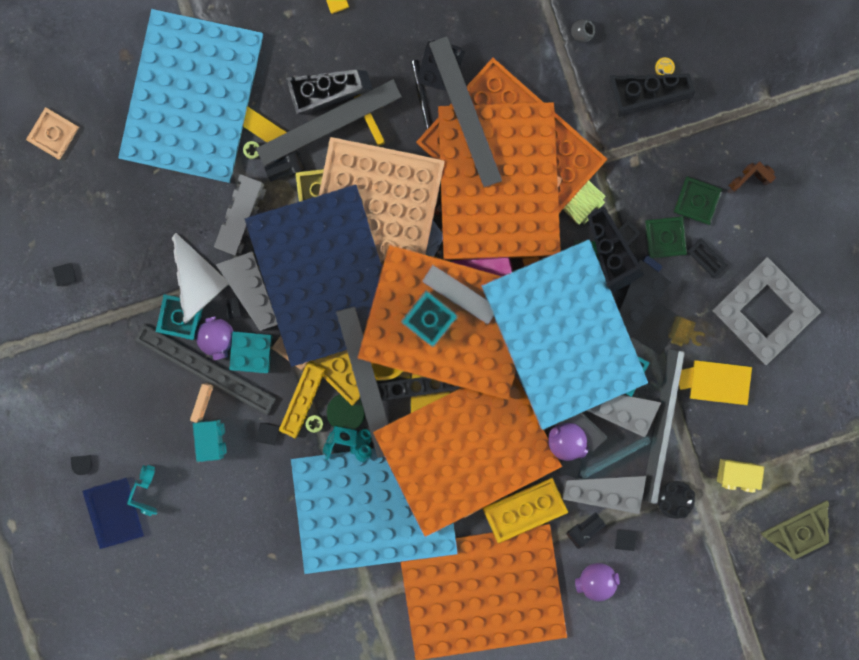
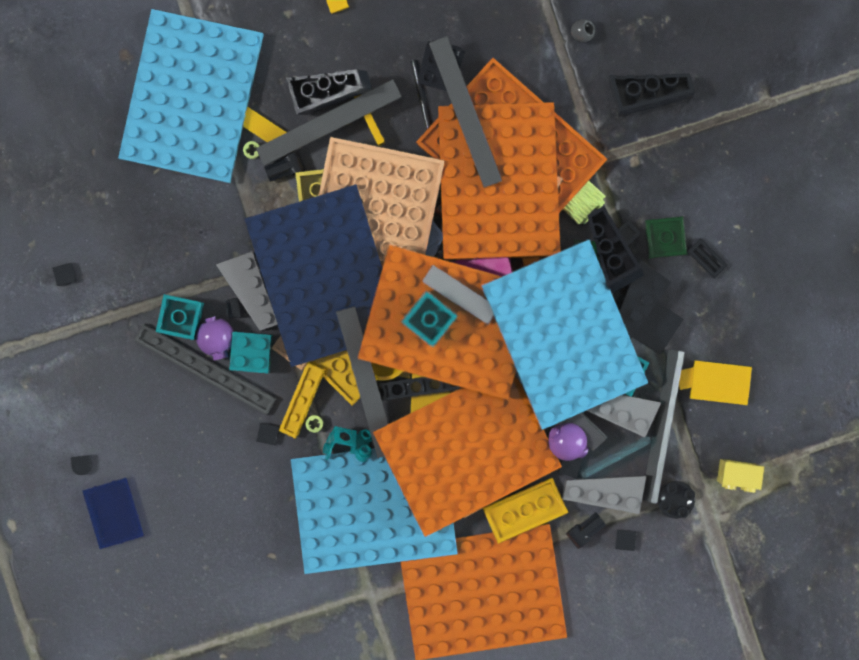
(52, 133): light nougat tile -> none
(146, 475): teal piece -> none
(196, 278): white tile -> none
(202, 402): light nougat tile -> none
(209, 440): teal brick -> none
(245, 205): light grey wedge -> none
(343, 414): dark green tile -> none
(597, 582): medium lavender brick -> none
(653, 264): dark blue tile -> none
(664, 66): yellow tile -> none
(682, 331): clear yellow brick -> none
(697, 200): dark green tile -> none
(762, 172): reddish brown bracket -> none
(766, 347): light grey plate -> none
(801, 532): olive wing -> none

